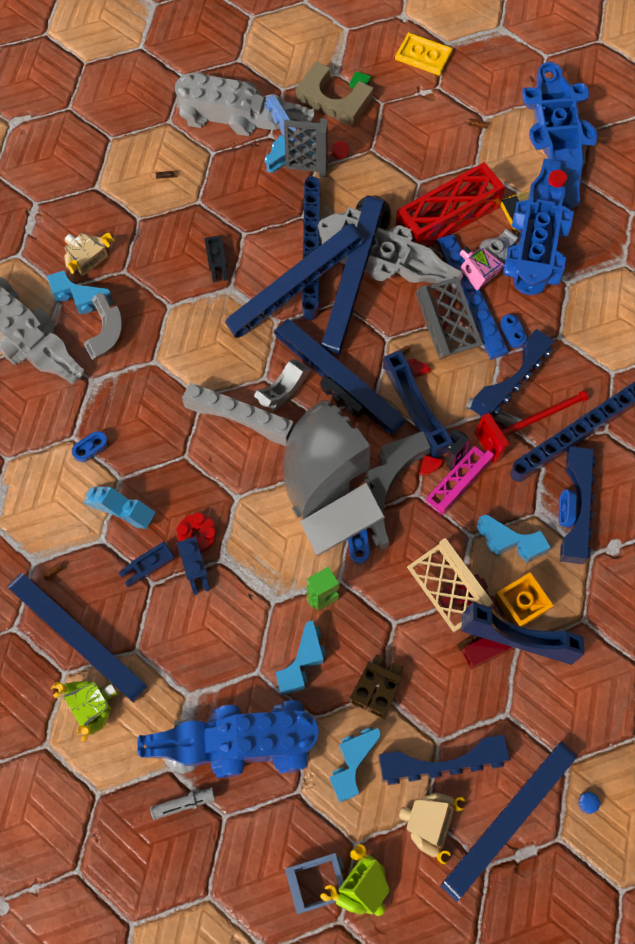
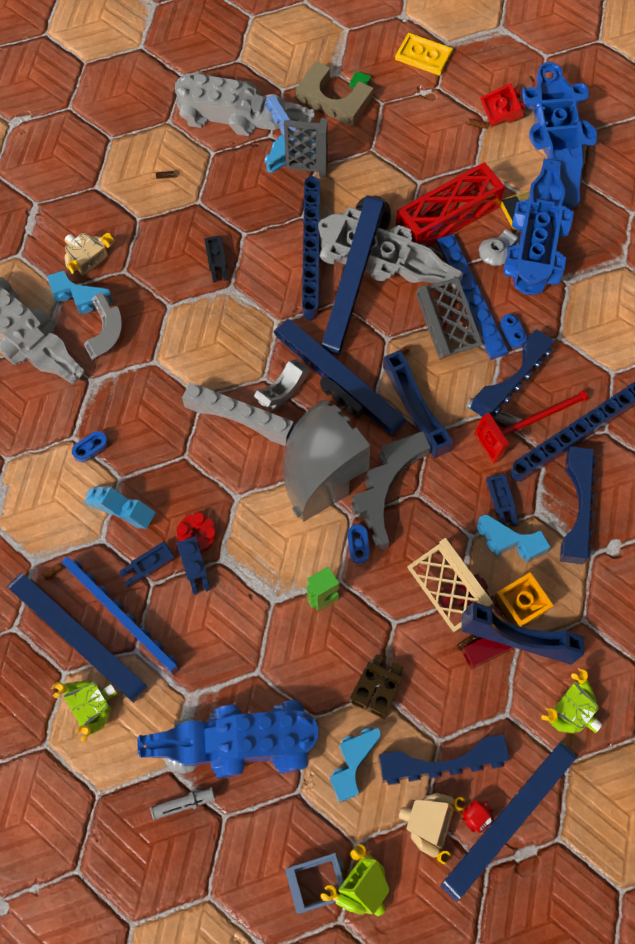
(126, 620): none -> blue plate
(294, 280): dark blue beam -> none
(308, 655): dark azure arch -> none
(340, 150): red tile -> none
(342, 519): light grey tile -> none
(418, 368): red tile -> none
(430, 465): red tile -> none
(457, 448): black bracket -> none
(462, 483): dark pink fence -> none
(477, 816): none -> red head
(480, 266): bright pink torso -> none
(502, 498): none -> dark blue hinge
(503, 105): none -> red plate
(557, 178): red tile -> none
(567, 508): blue plate -> none
(575, 707): none -> lime torso
(589, 803): blue tile -> none

